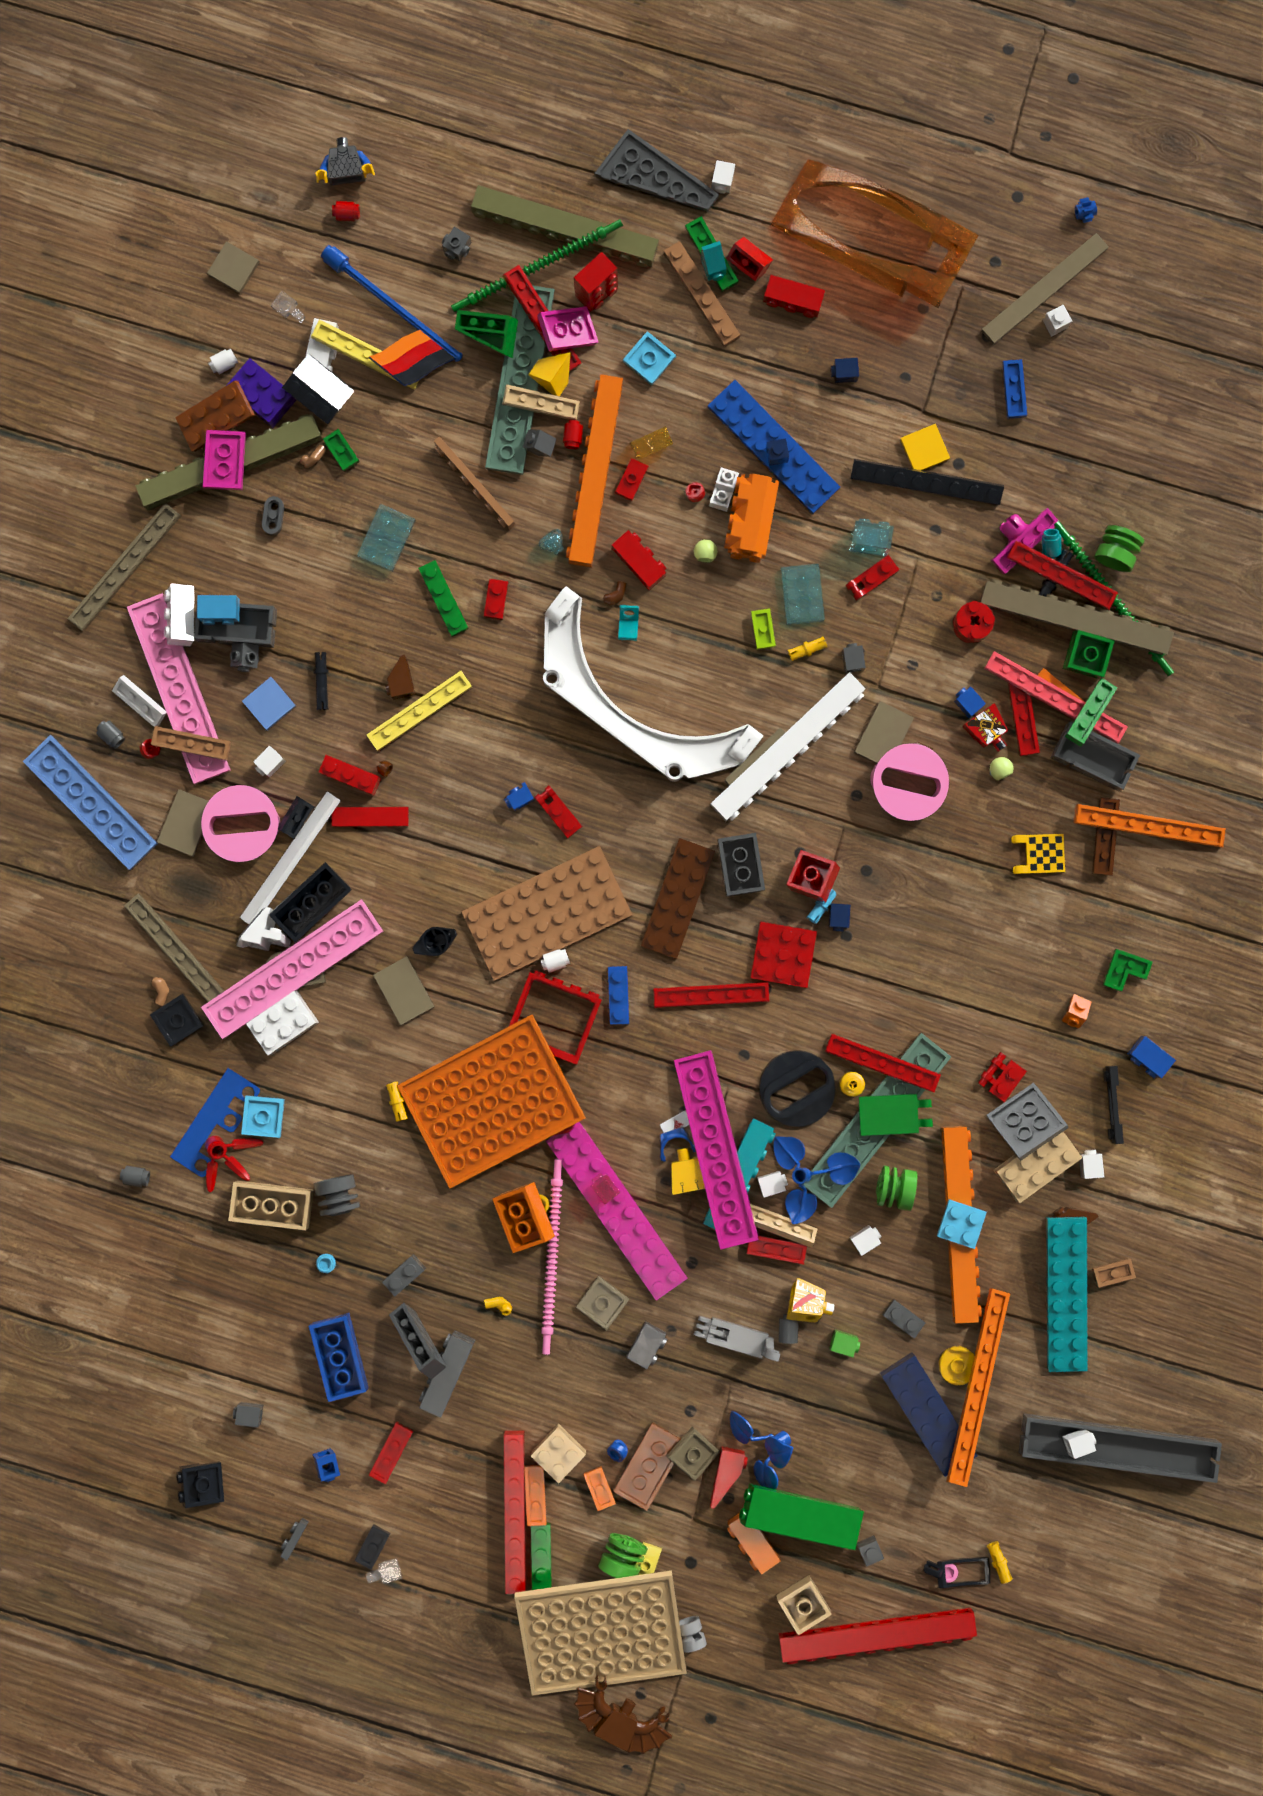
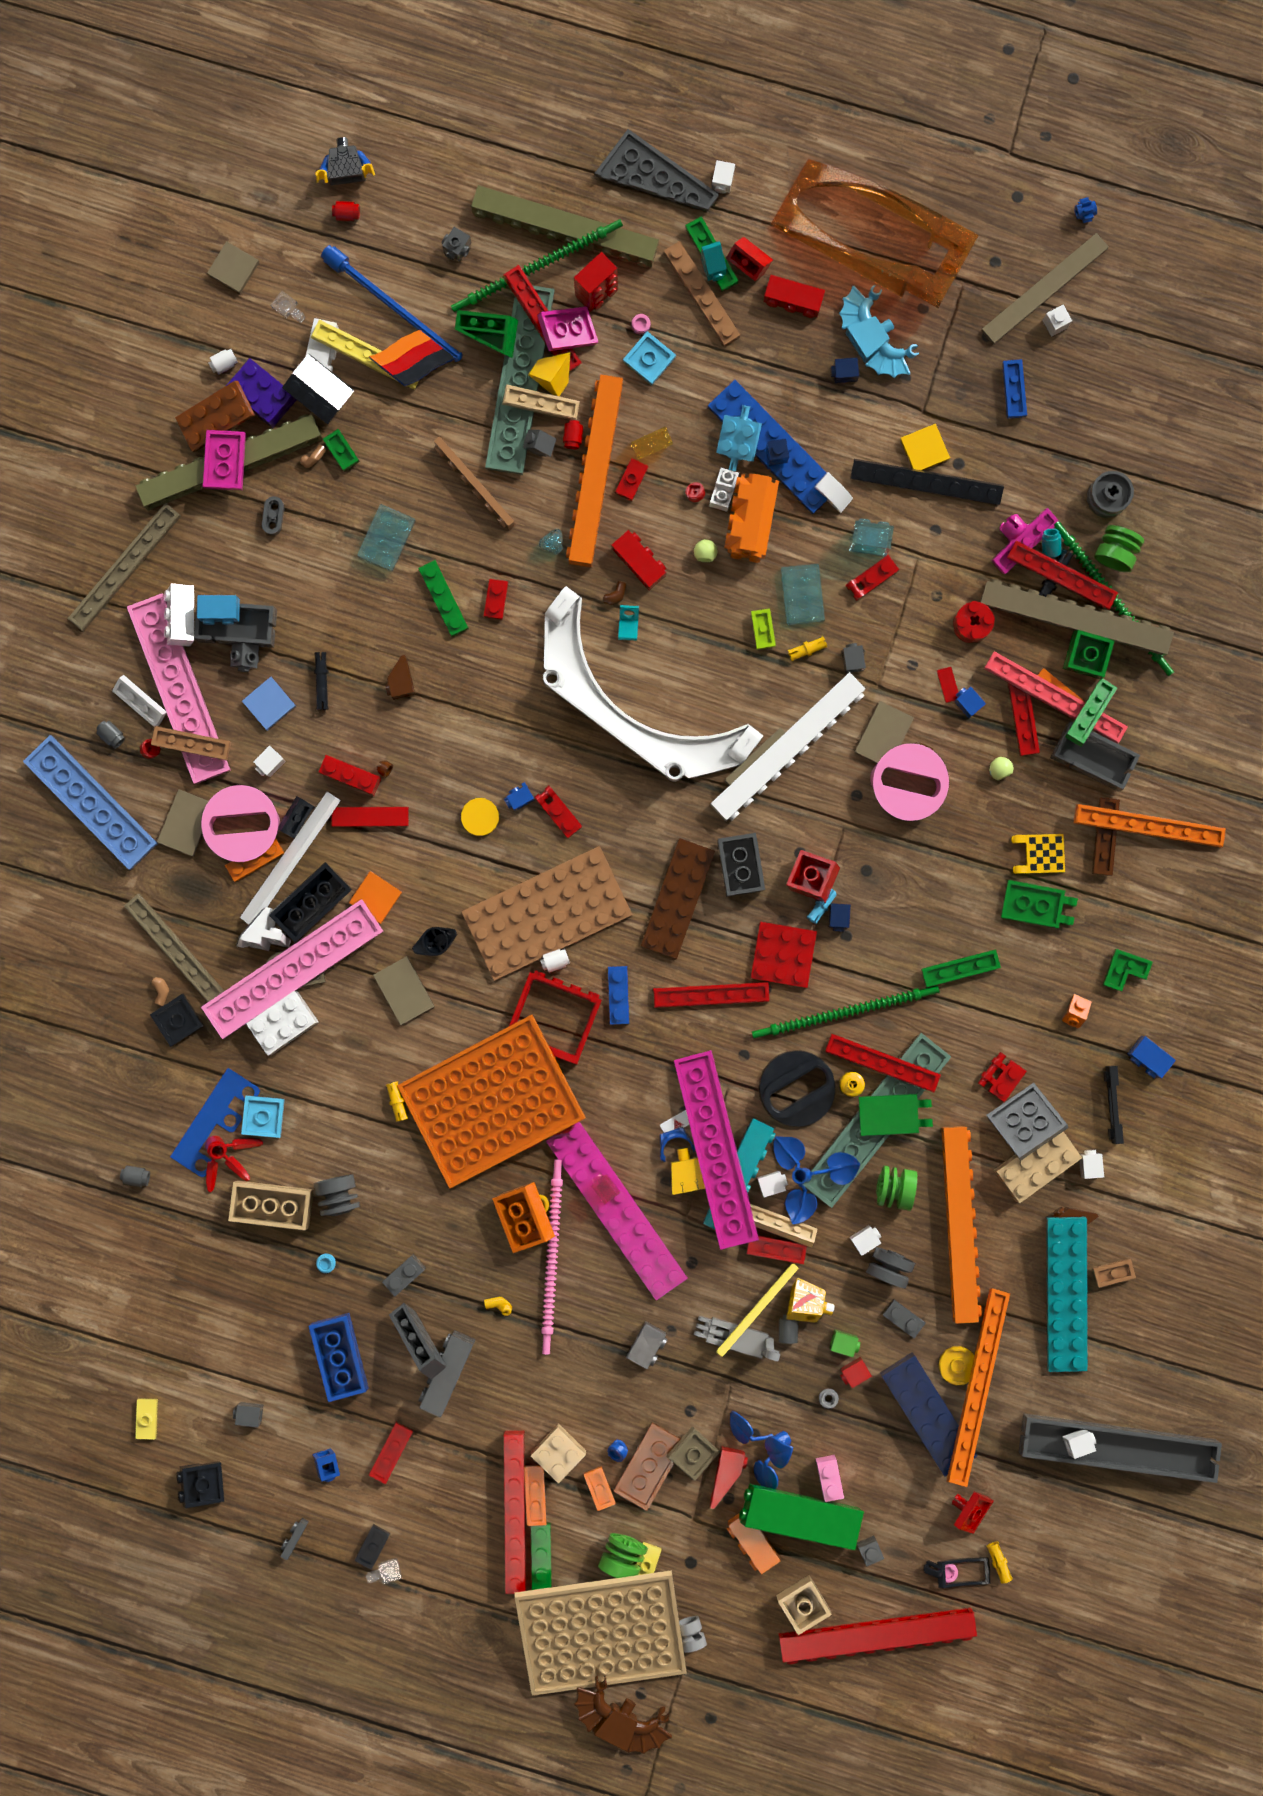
(146, 1418): none -> light yellow plate
(241, 869): none -> orange plate
(377, 896): none -> orange tile
(419, 710): light yellow plate -> none
(480, 817): none -> yellow tile
(602, 1303): dark tan tile -> none
(640, 324): none -> bright pink tile
(739, 438): none -> medium azure plate
(757, 1309): none -> light yellow tile
(829, 1478): none -> bright pink brick
(830, 1404): none -> light grey plate
(834, 492): none -> white slope
(855, 1372): none -> red brick
(871, 336): none -> medium azure torso
(889, 1270): none -> dark grey wheel
(916, 994): none -> green hose
(948, 684): none -> red sticker
(960, 968): none -> green plate
(961, 1224): medium azure plate -> none
(972, 1511): none -> red tile
(988, 728): torso -> none
(1036, 904): none -> green tile
(1099, 494): none -> dark grey wheel

